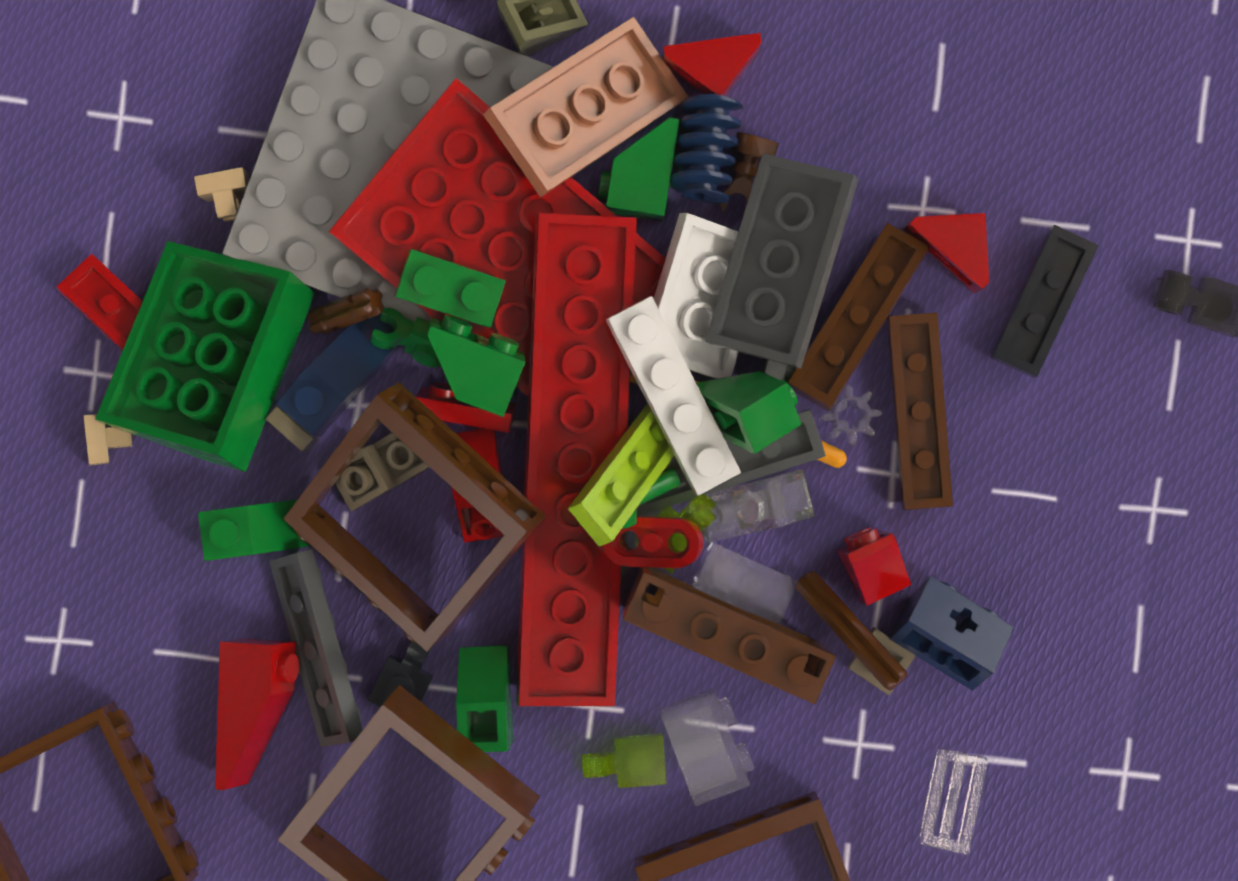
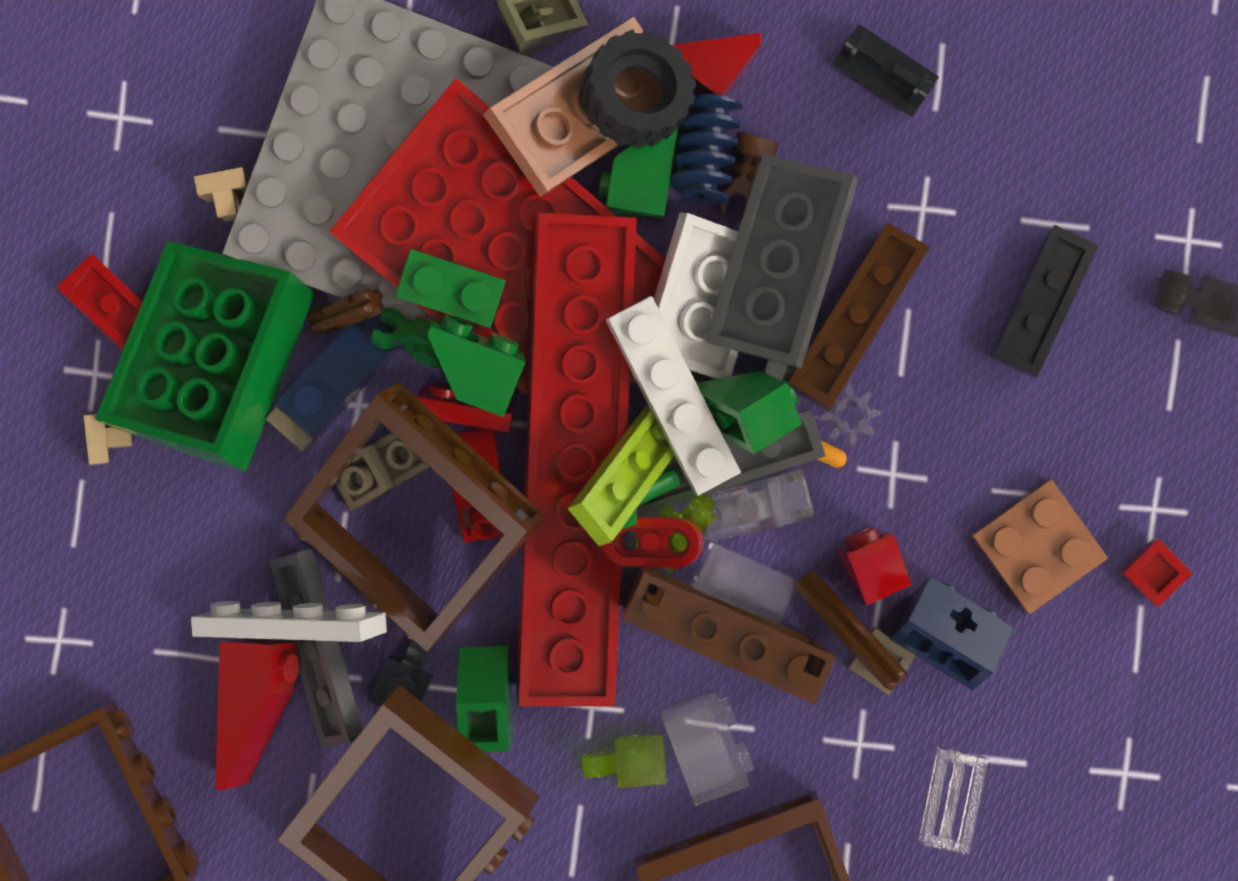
(247, 530): green slope -> none
(304, 622): none -> white plate
(658, 59): none -> black tyre
(885, 70): none -> black hinge
(919, 411): reddish brown plate -> none
(957, 244): red slope -> none
(1038, 546): none -> nougat plate
(1156, 572): none -> red plate

